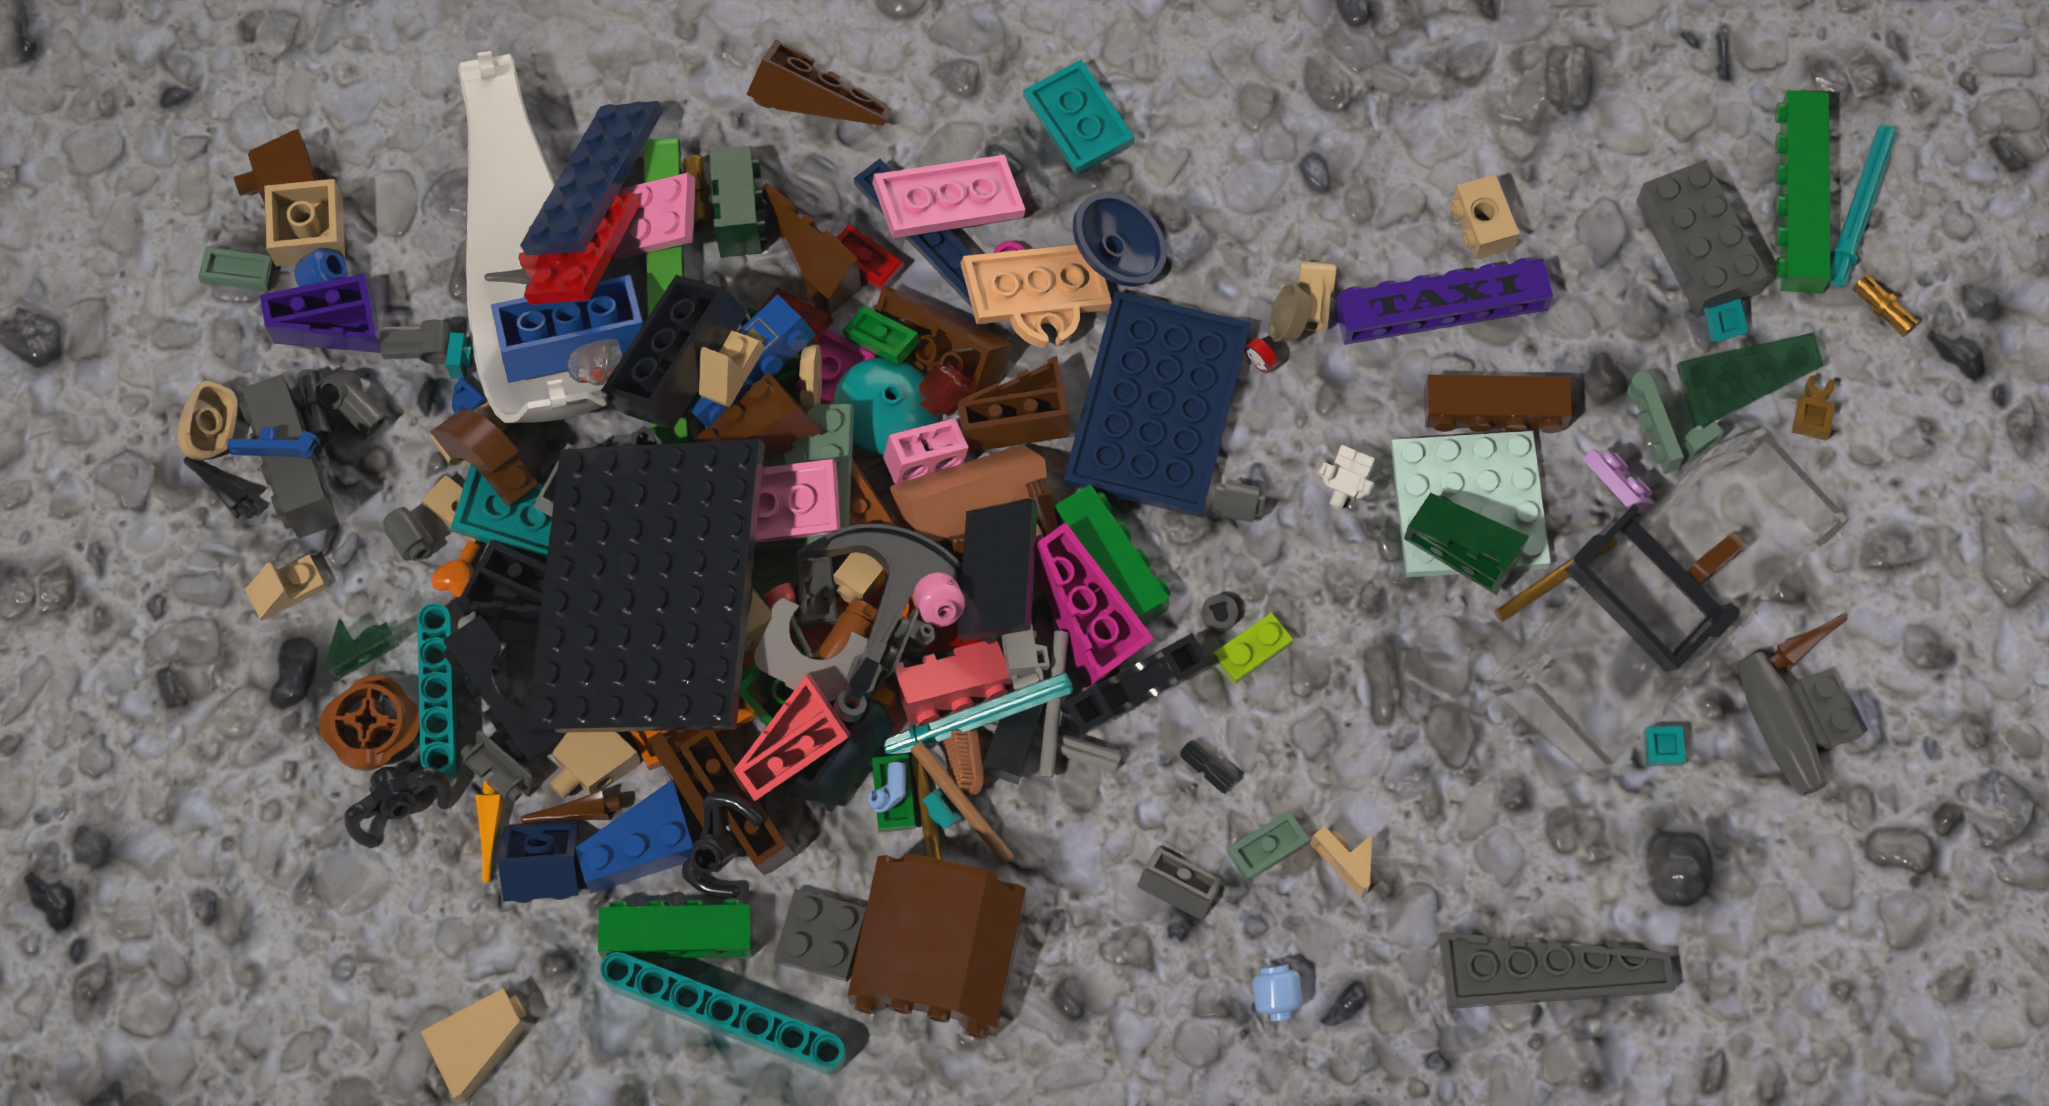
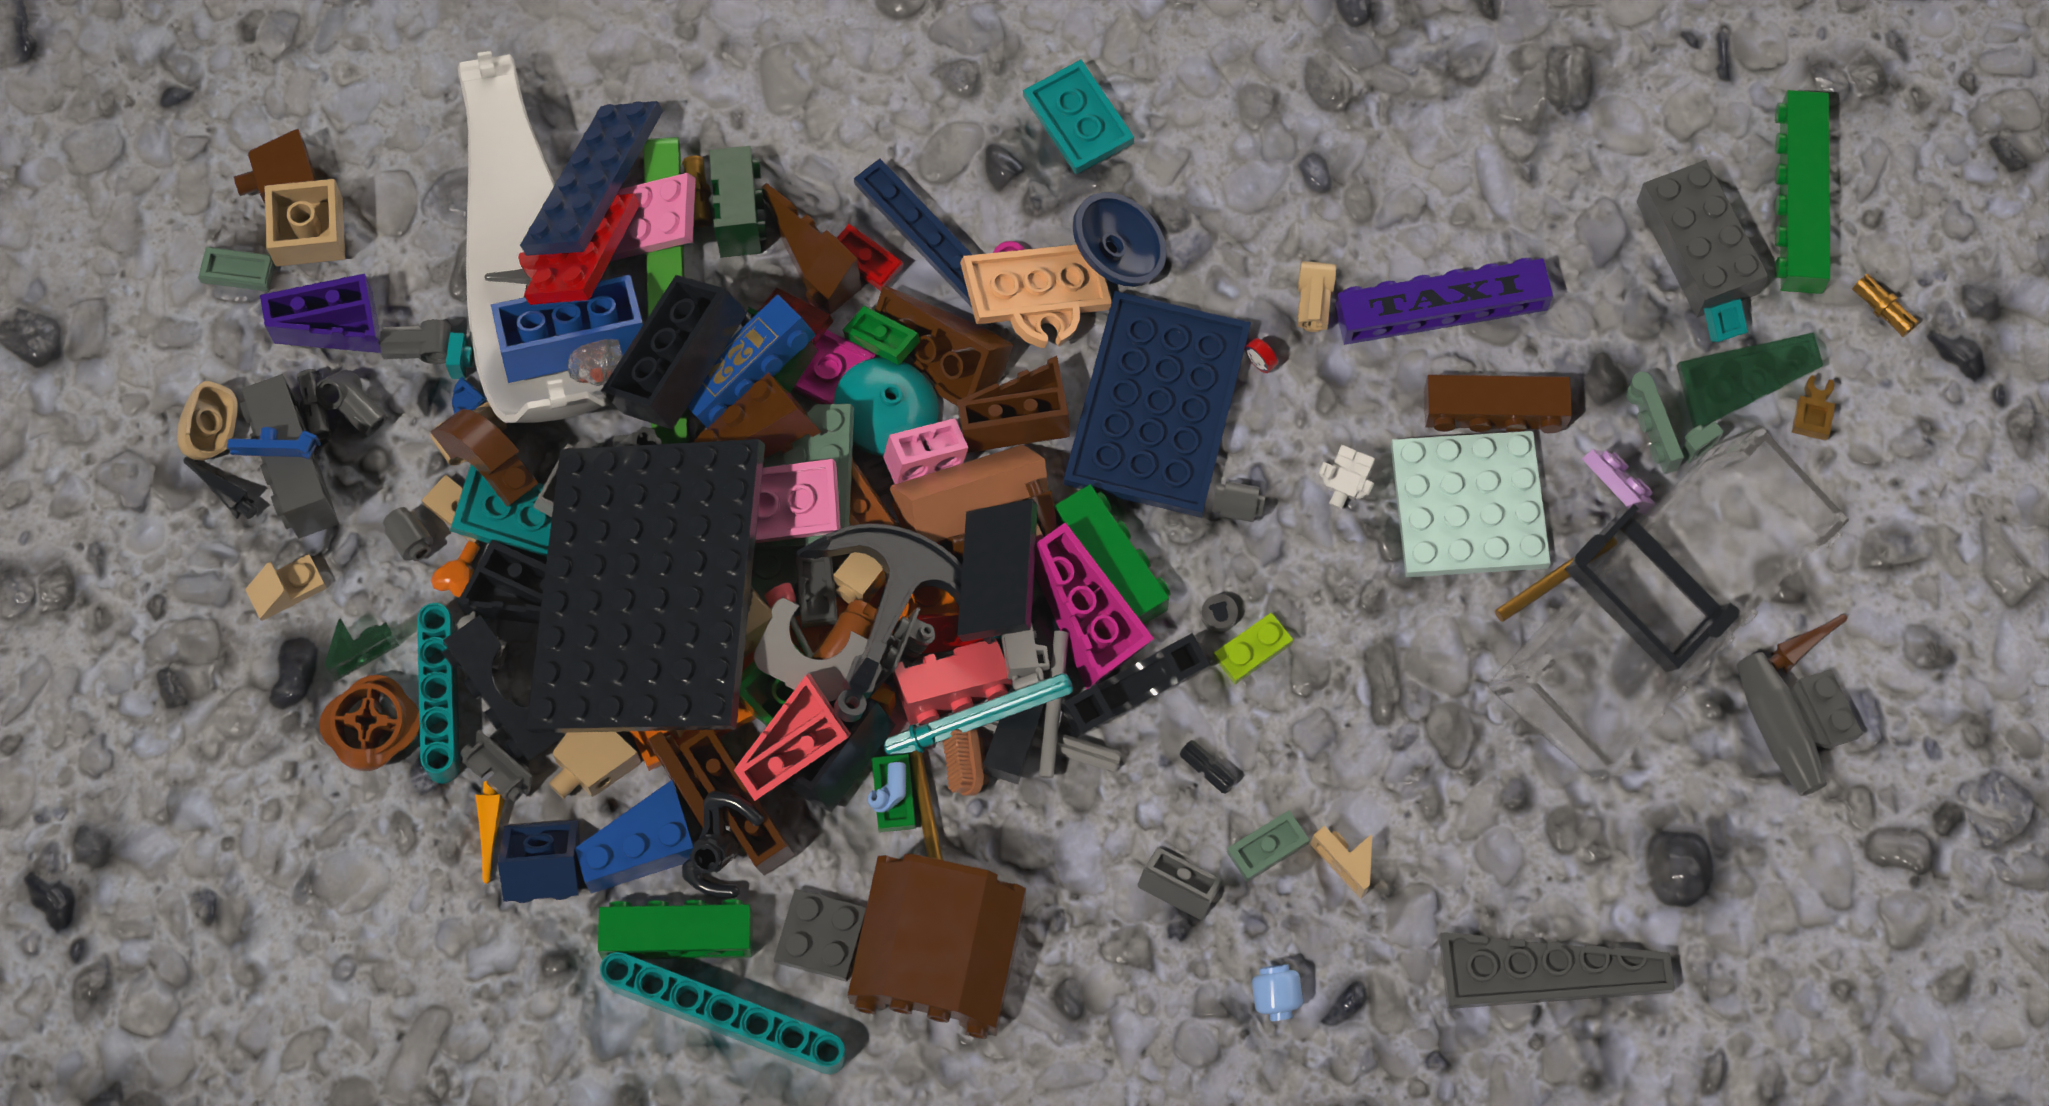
(319, 267): blue head -> none
(394, 798): black piece -> none
(474, 1041): tan slope -> none
(590, 807): reddish brown piece -> none
(726, 371): tan slope -> none
(793, 85): reddish brown wedge -> none
(811, 377): tan tile -> none
(939, 599): bright pink head -> none
(942, 809): teal plate -> none
(943, 389): clear red head -> none
(948, 196): bright pink plate -> none
(962, 803): medium nougat bar -> none
(1289, 314): dark tan hat -> none
(1466, 541): dark green wedge -> none
(1484, 198): tan brick -> none
(1664, 746): teal plate -> none
(1718, 558): reddish brown beam -> none
(1844, 254): teal axle -> none

